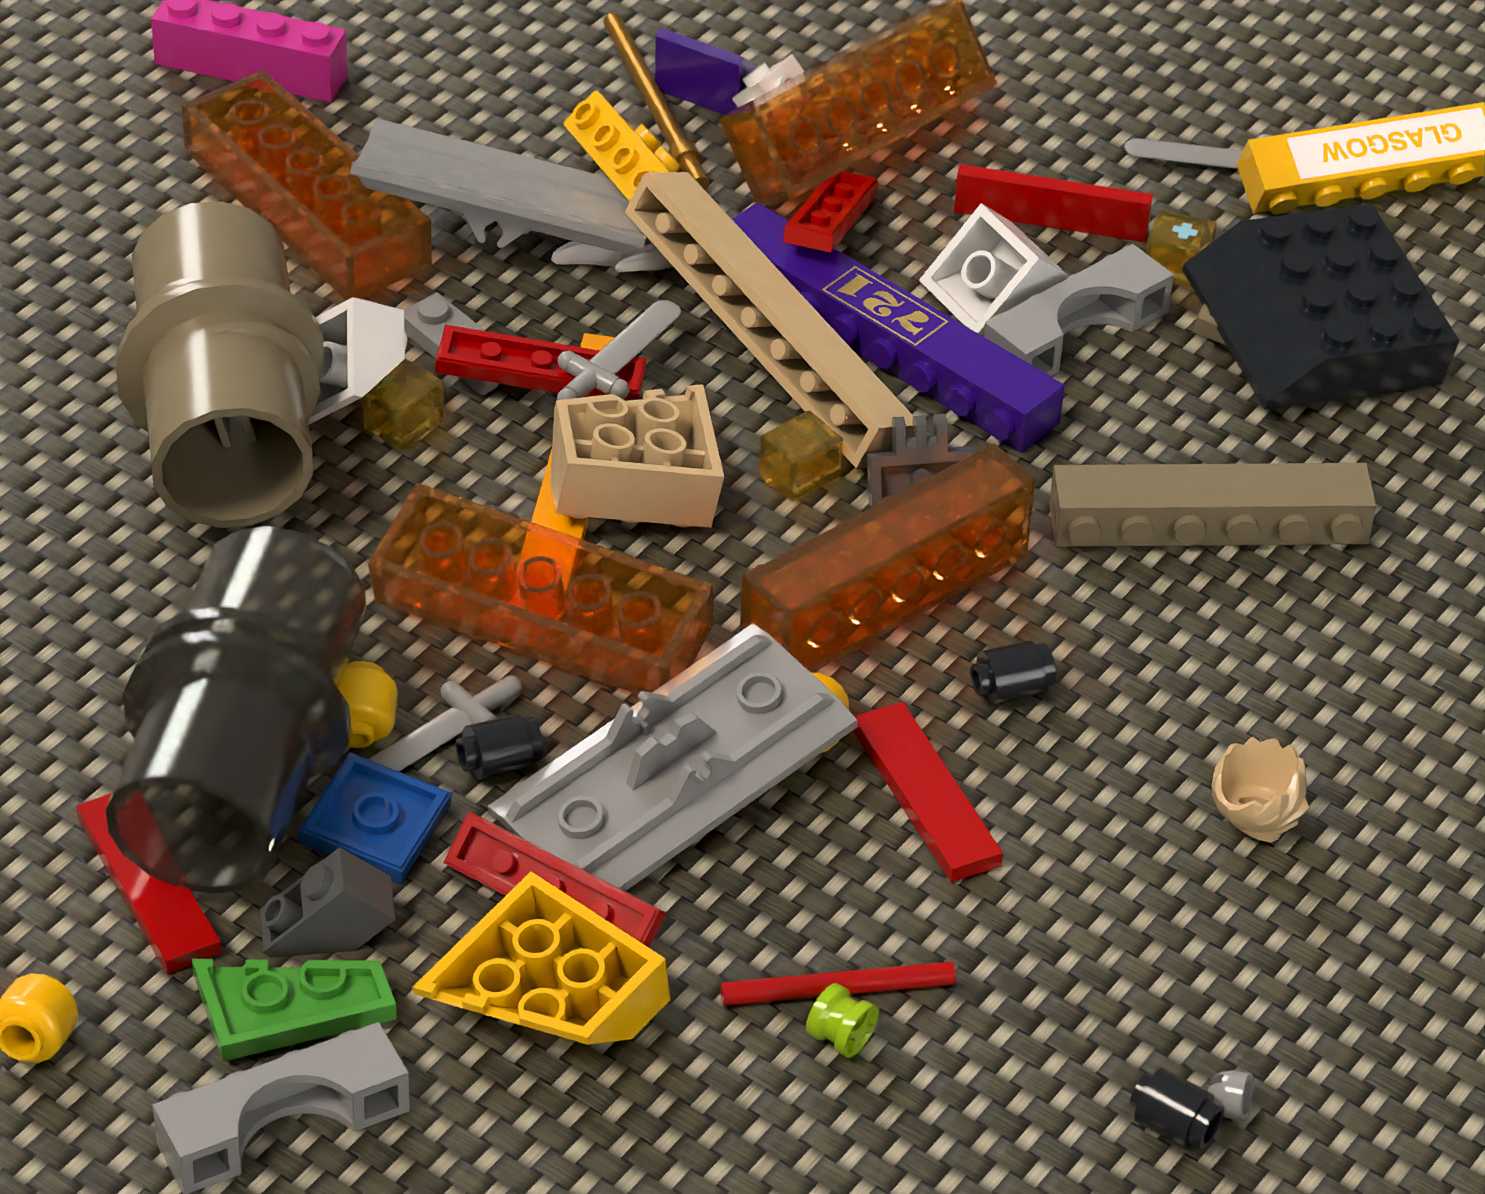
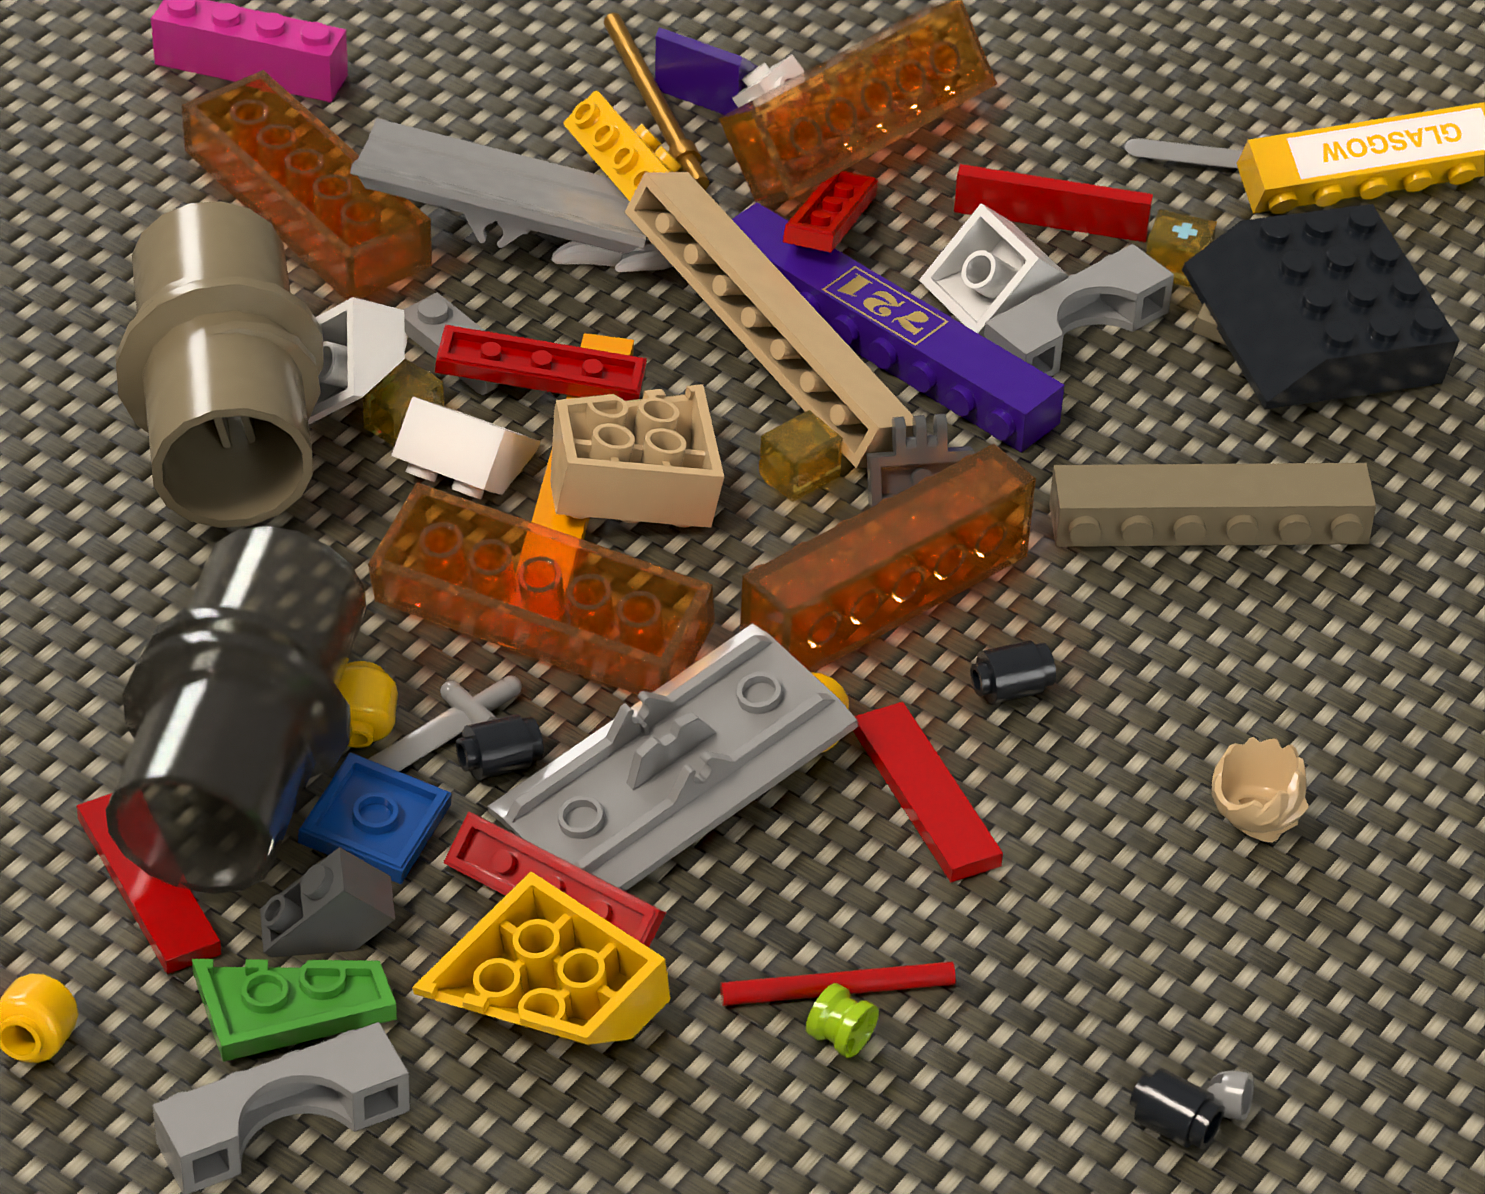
(461, 448): none -> white slope
(601, 369): light grey sword -> none

